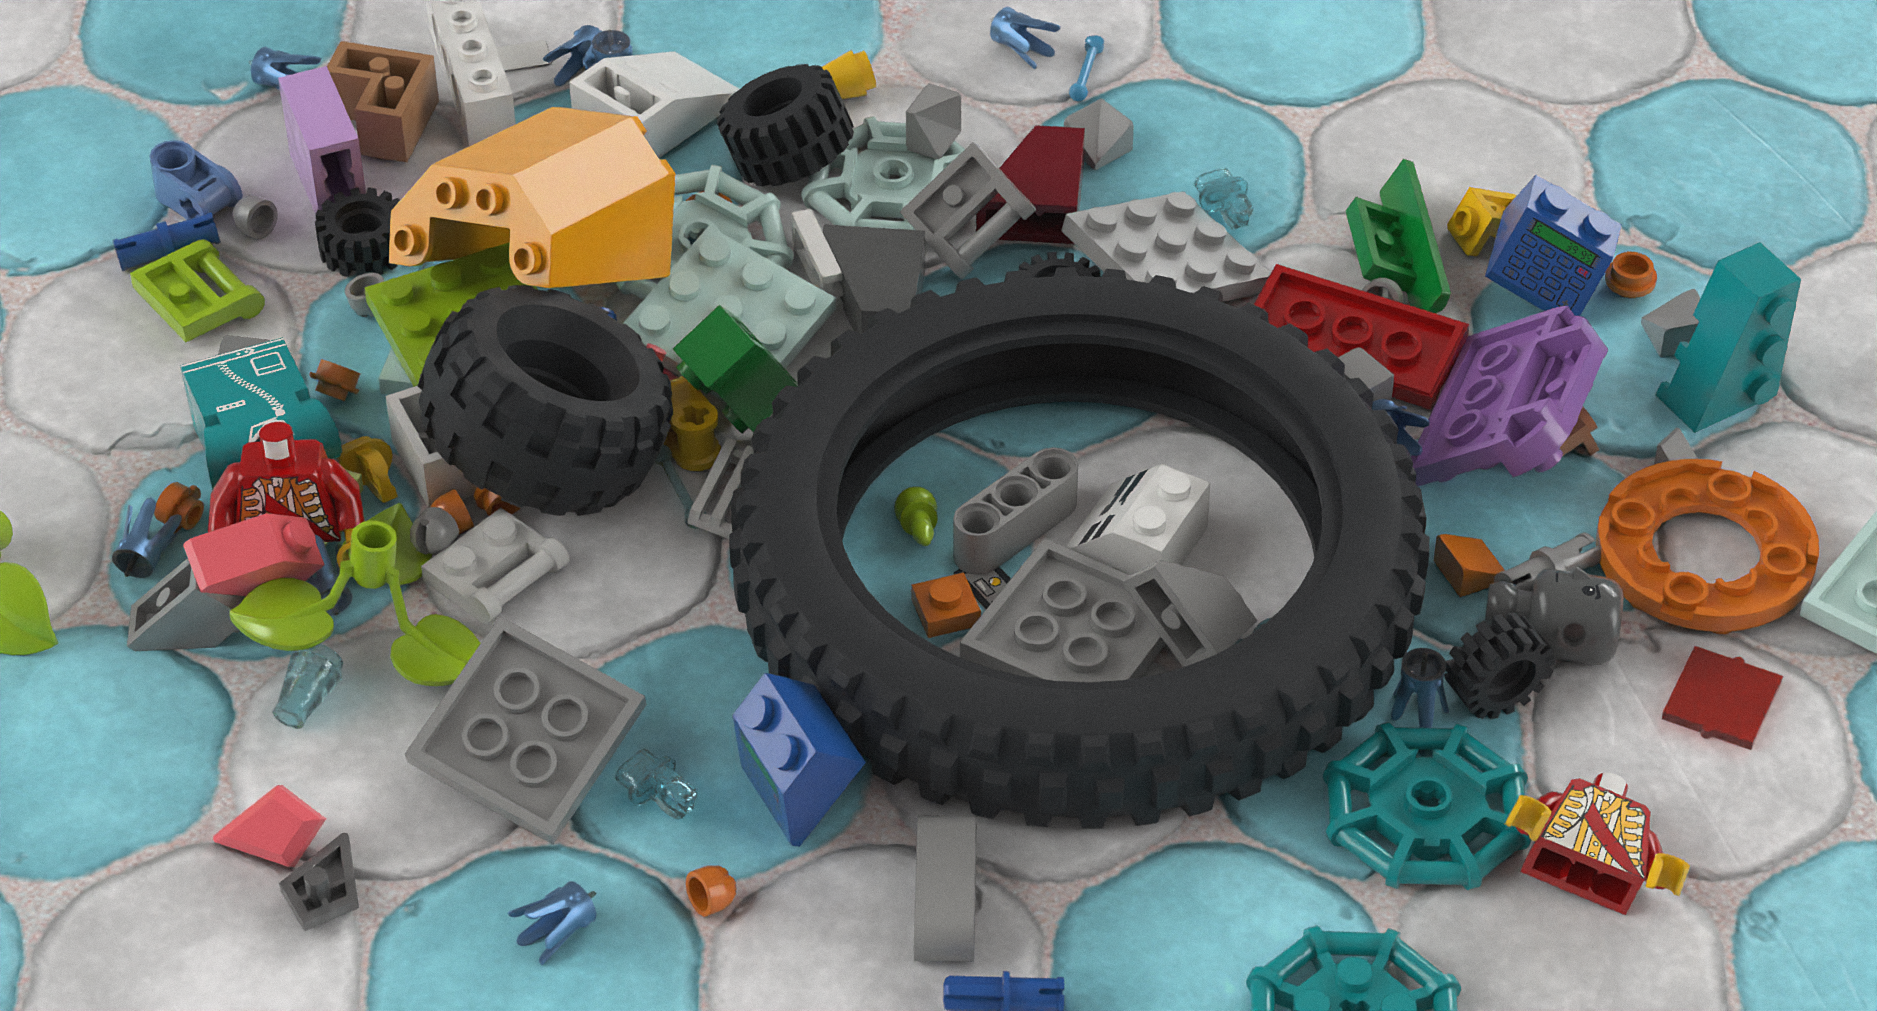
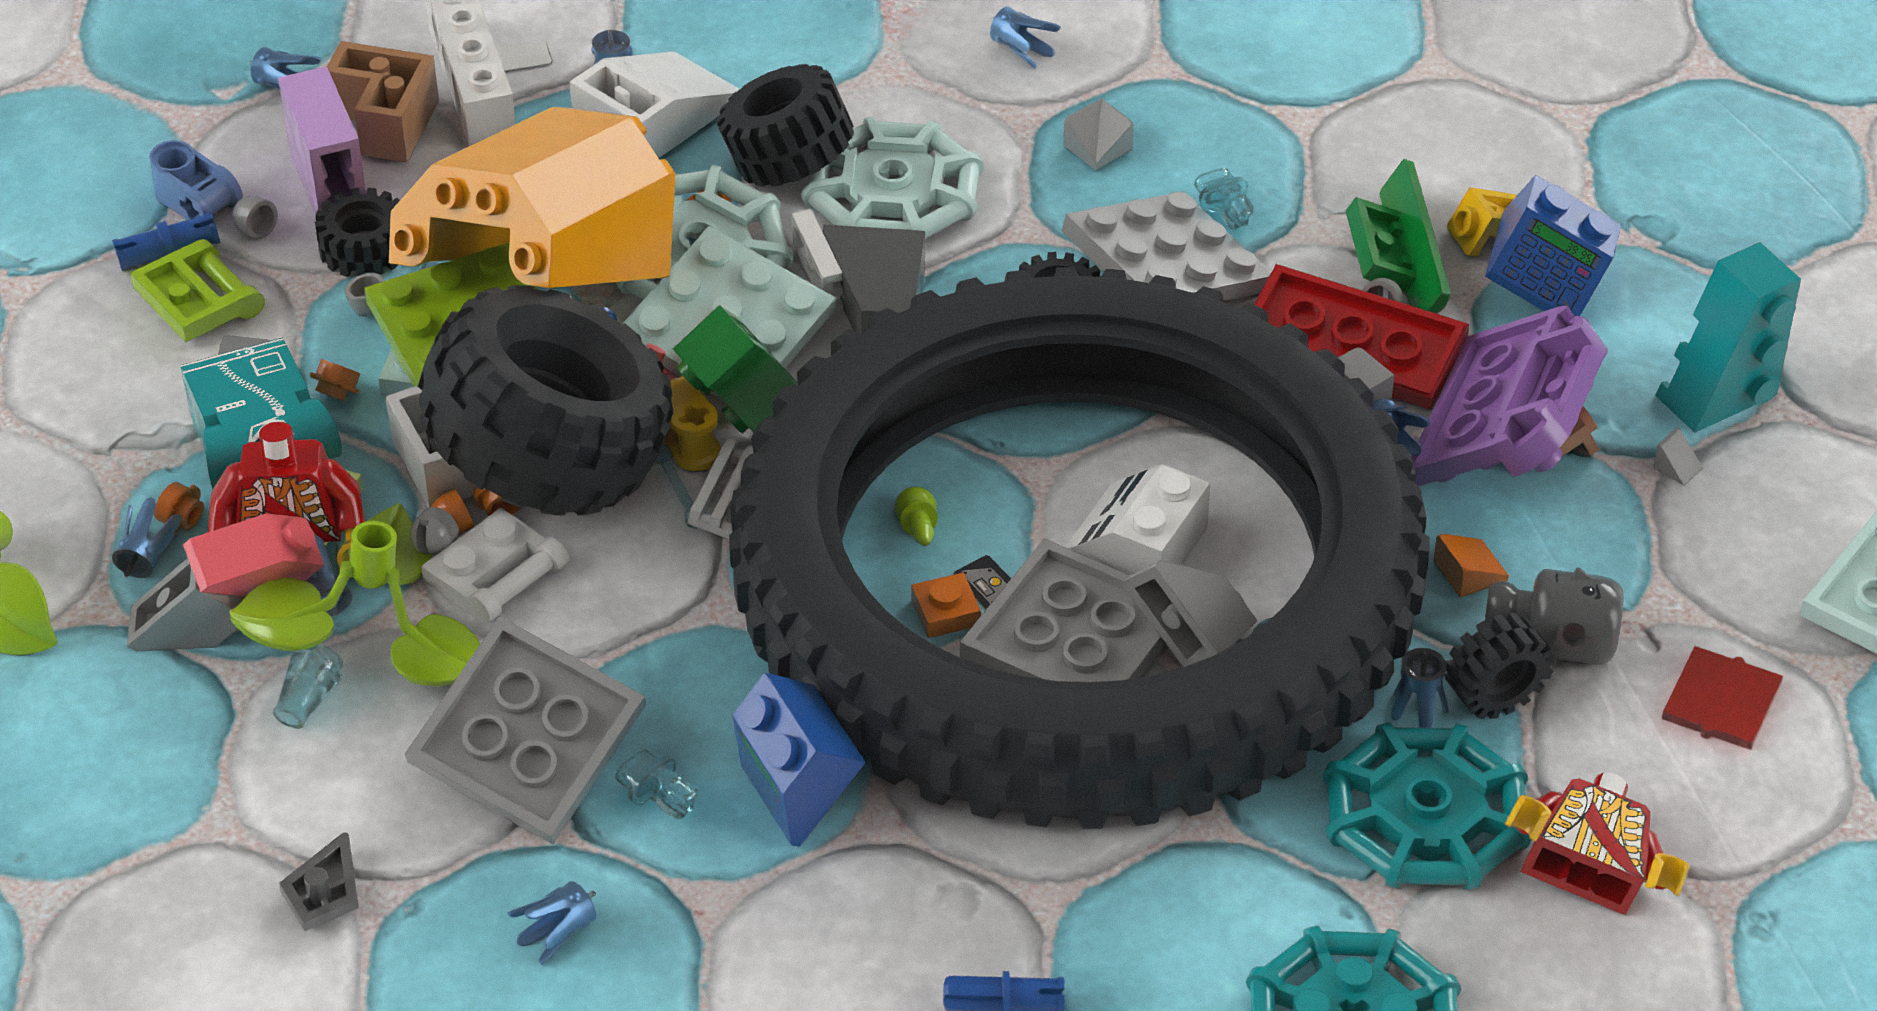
(273, 828): coral piece -> none
(373, 460): yellow piece -> none
(580, 51): flat silver piece -> none
(710, 889): orange hinge -> none
(852, 74): yellow cone -> none
(933, 121): light grey slope -> none
(945, 888): light grey beam -> none
(956, 198): light grey plate -> none
(1015, 510): light grey beam -> none
(1050, 175): dark red slope -> none
(1093, 45): dark azure hinge -> none
(1562, 557): light grey pin -> none
(1631, 275): orange plate -> none
(1672, 323): light grey slope -> none
(1686, 486): orange plate -> none

